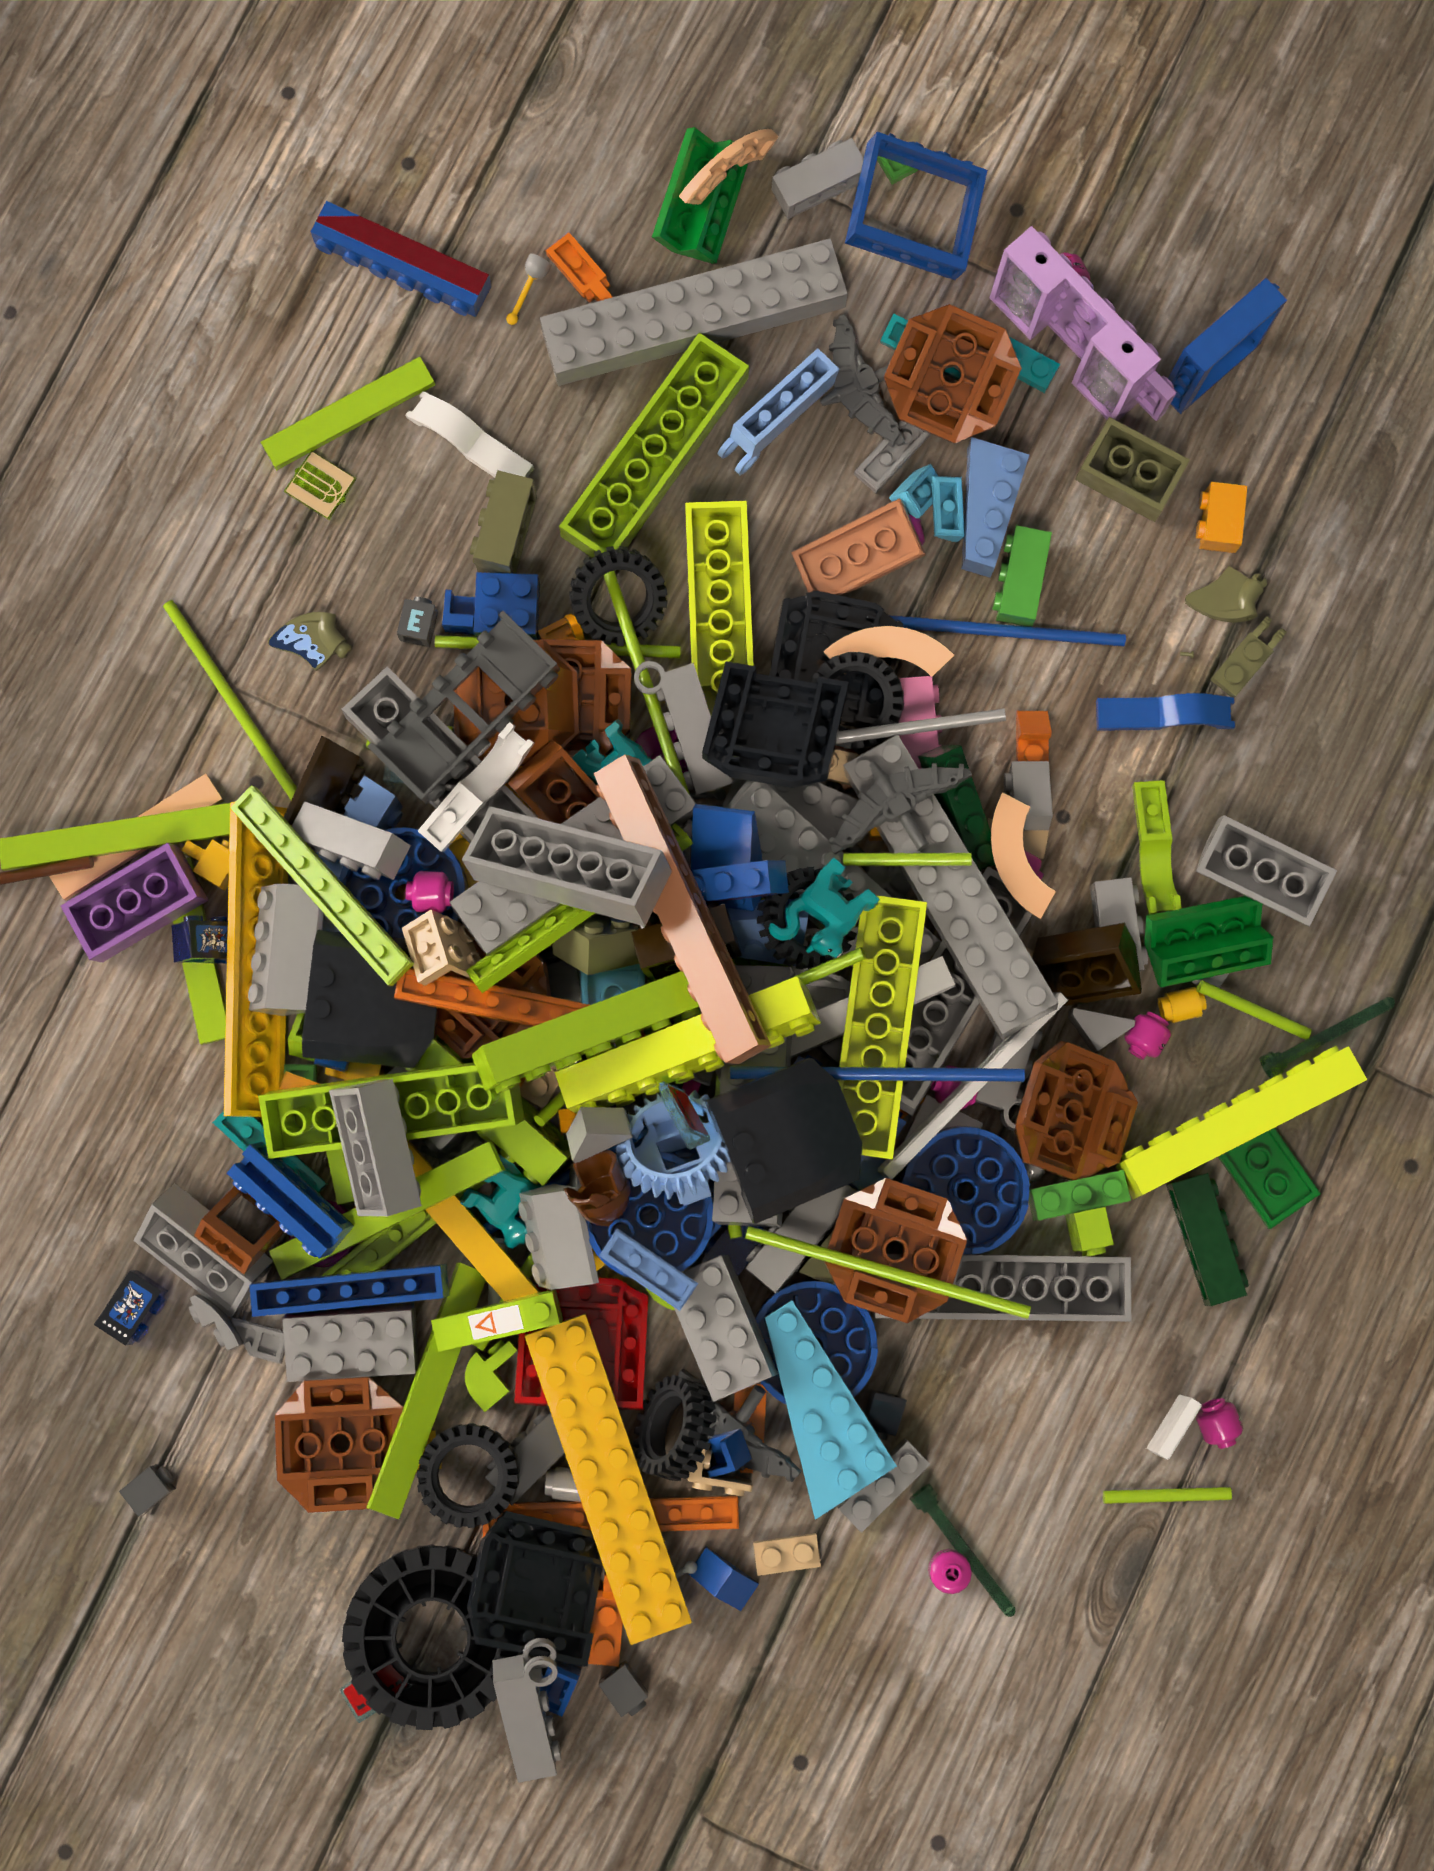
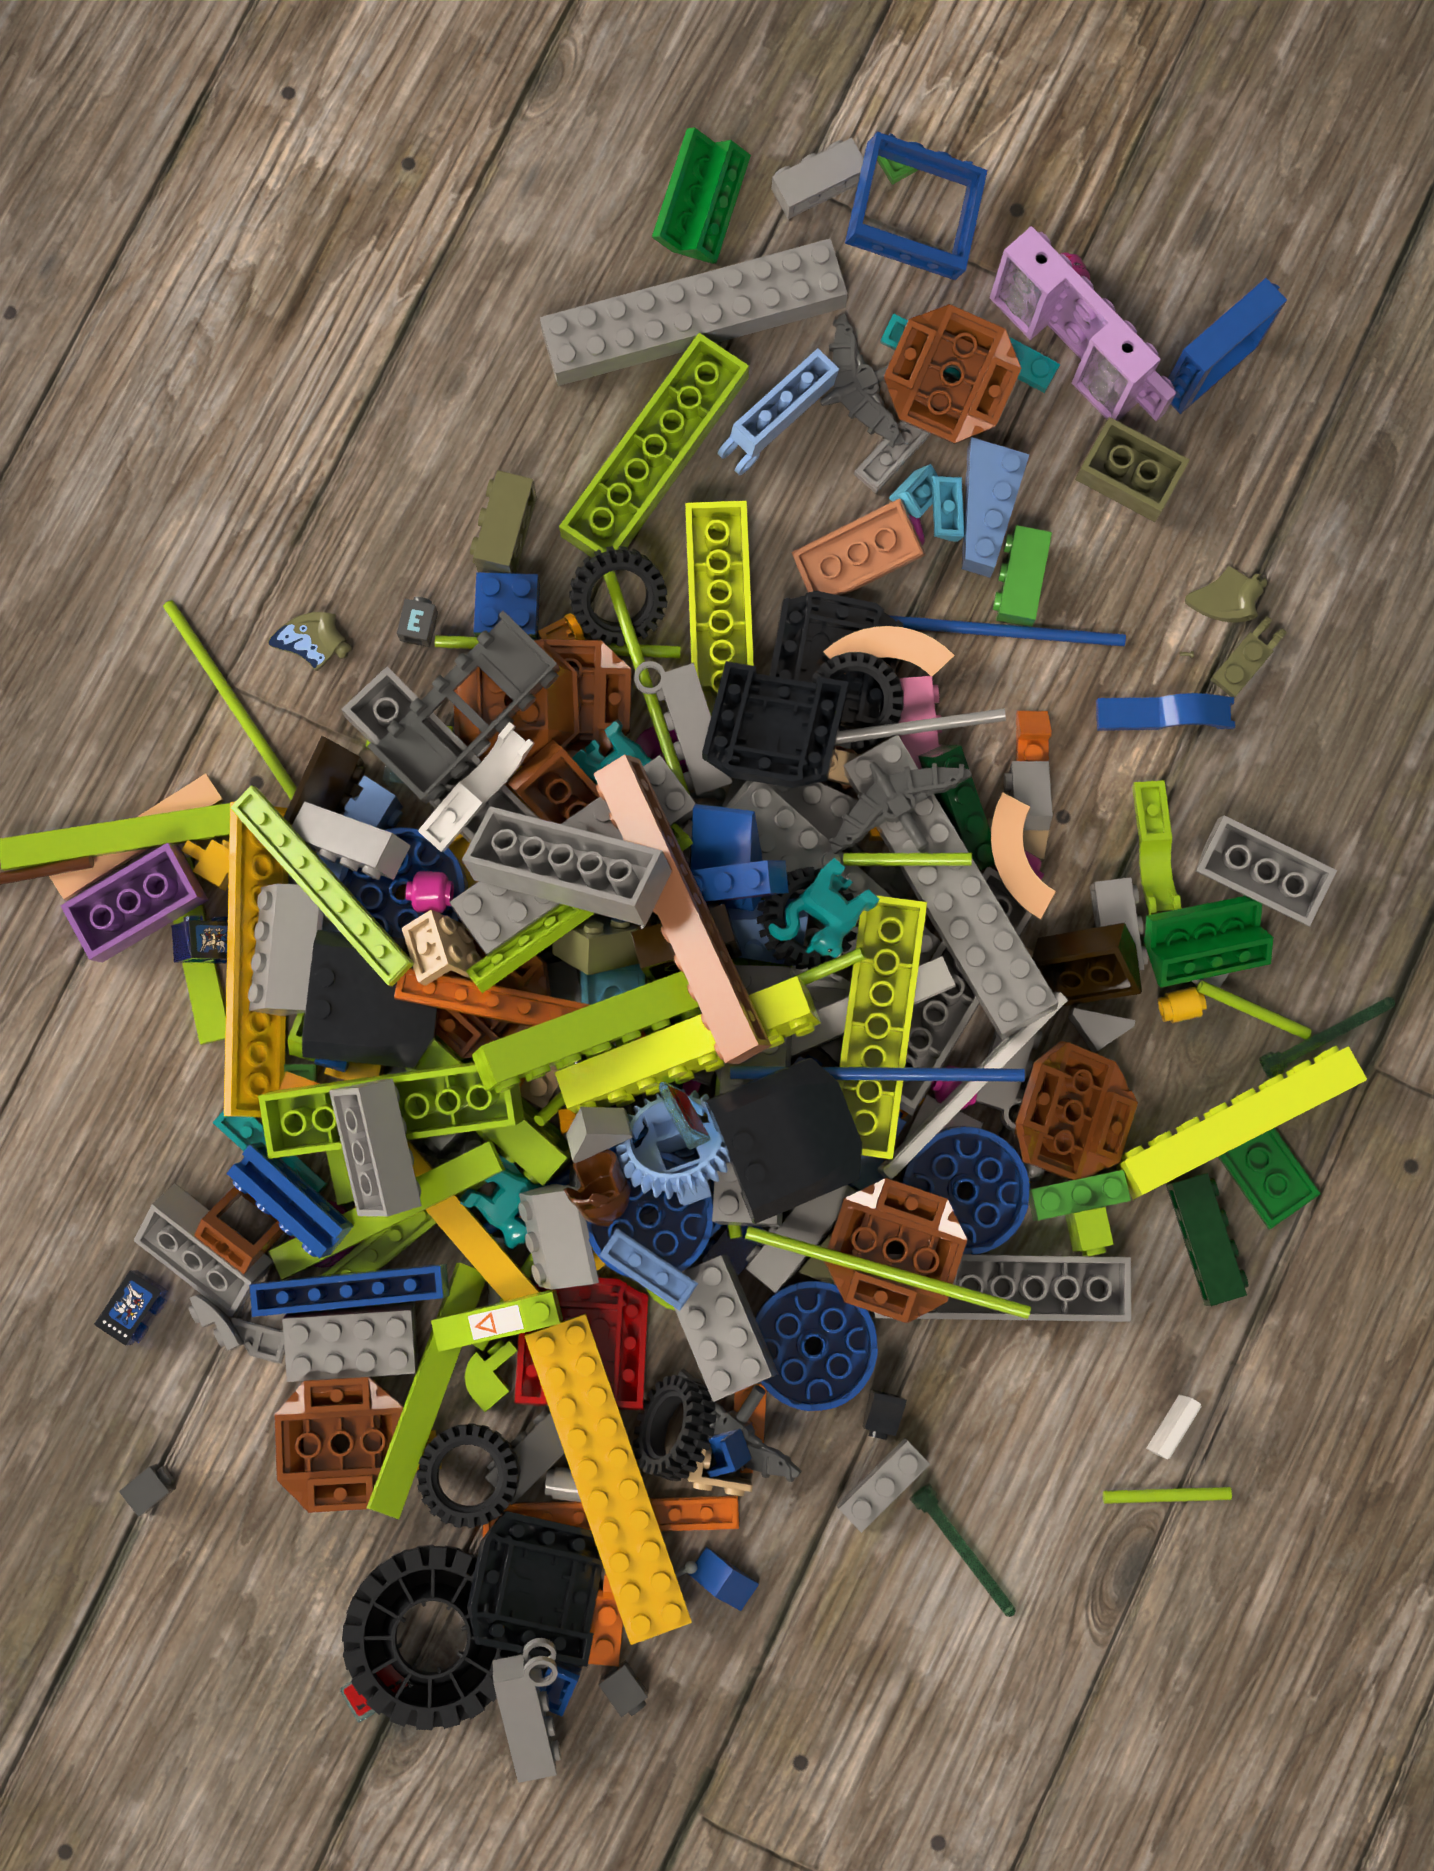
(320, 485): piece -> none
(348, 413): lime tile -> none
(400, 259): brick -> none
(458, 613): blue panel -> none
(467, 437): white piece -> none
(536, 269): hinge -> none
(579, 269): orange hinge -> none
(742, 151): light nougat tile -> none
(786, 1554): tan plate -> none
(830, 1430): medium azure wing -> none
(938, 1571): dark pink head -> none
(1148, 1035): dark pink head -> none
(1219, 1423): dark pink head -> none
(1222, 517): light orange brick -> none

